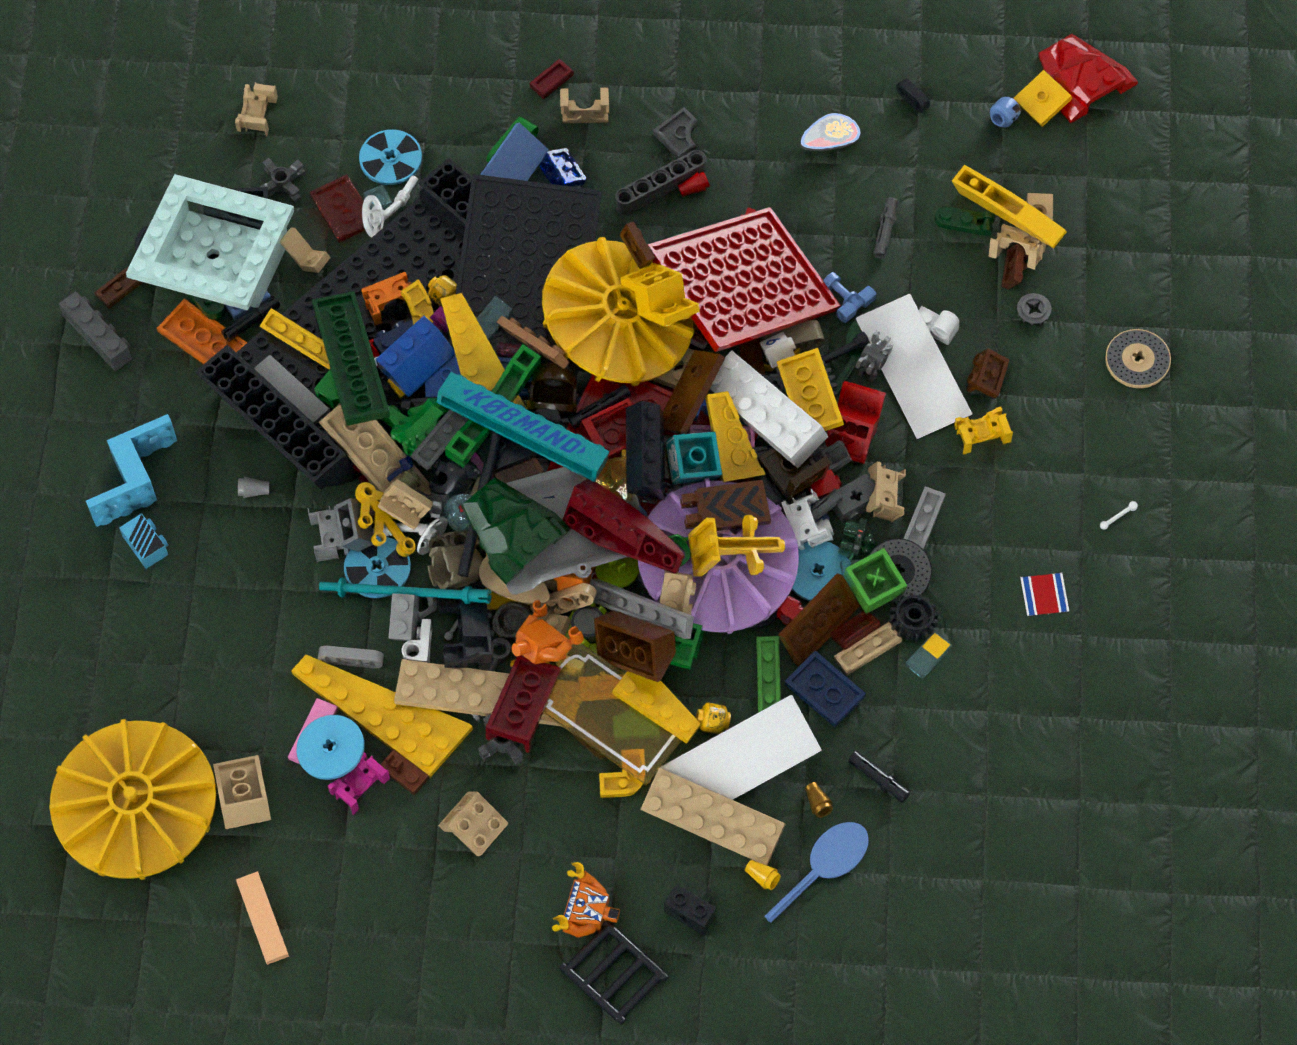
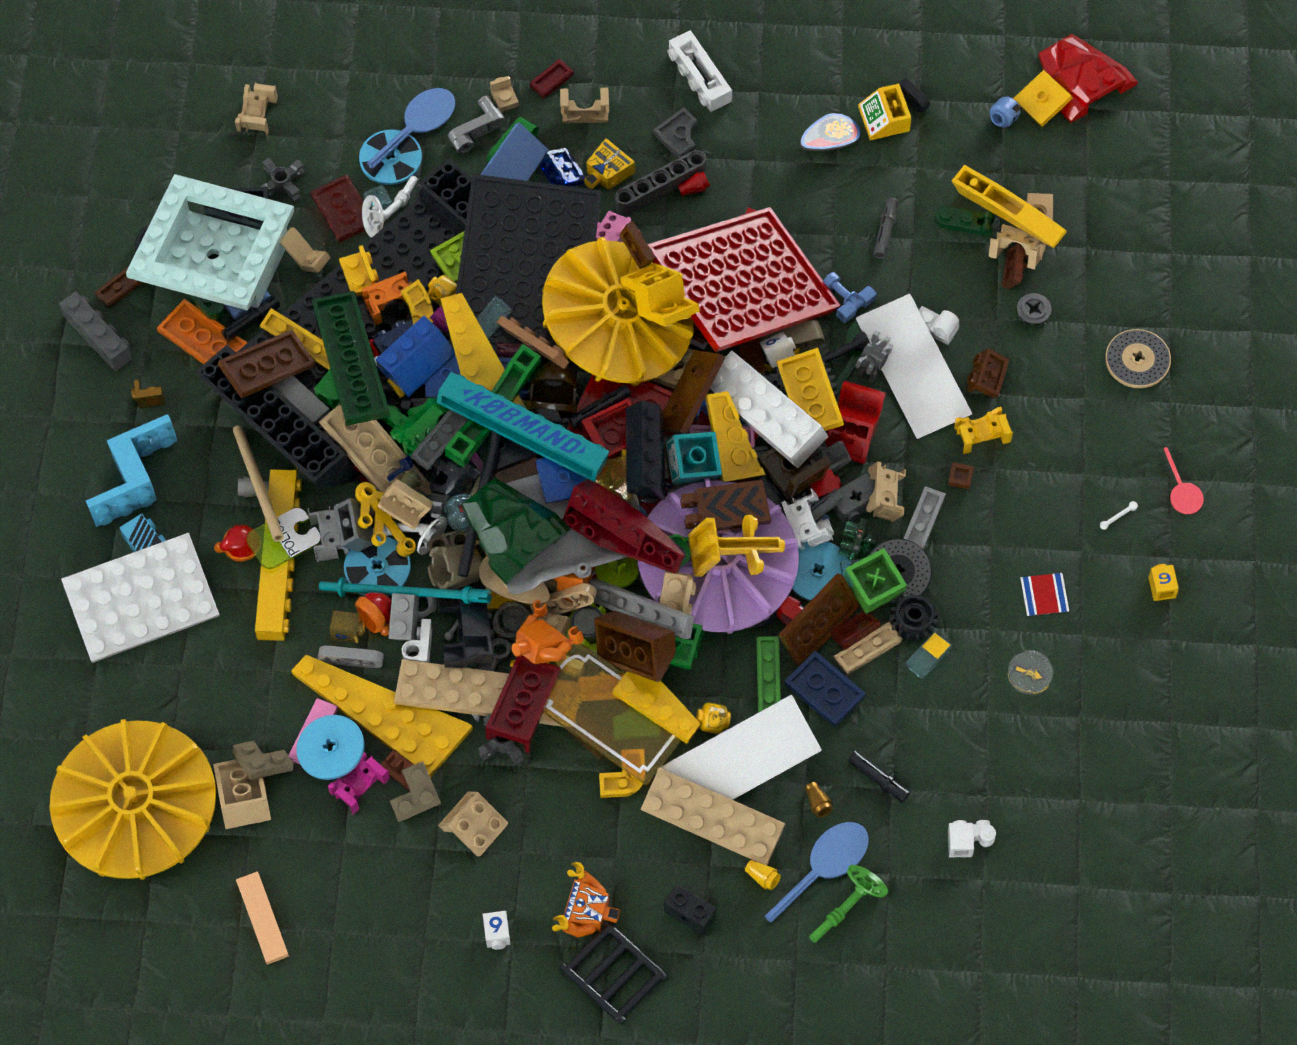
(140, 597): none -> white plate
(147, 397): none -> pearl gold bracket
(235, 544): none -> red piece
(258, 483): none -> tan piece
(261, 765): none -> dark tan plate
(266, 363): none -> reddish brown plate
(276, 553): none -> piece
(276, 582): none -> yellow brick
(346, 626): none -> clear yellow brick
(358, 271): none -> yellow bracket
(375, 612): none -> orange piece
(421, 794): none -> dark tan plate
(422, 115): none -> medium blue piece
(449, 256): none -> lime plate
(464, 134): none -> light grey beam
(496, 930): none -> white brick
(503, 94): none -> tan bracket
(556, 480): none -> blue plate
(608, 166): none -> yellow torso
(612, 226): none -> bright pink piece
(682, 50): none -> white brick
(863, 887): none -> bright green dish
(885, 112): none -> yellow slope
(960, 475): none -> reddish brown plate
(963, 835): none -> white brick
(1030, 672): none -> clear tile
(1163, 582): none -> yellow brick
(1185, 496): none -> coral piece

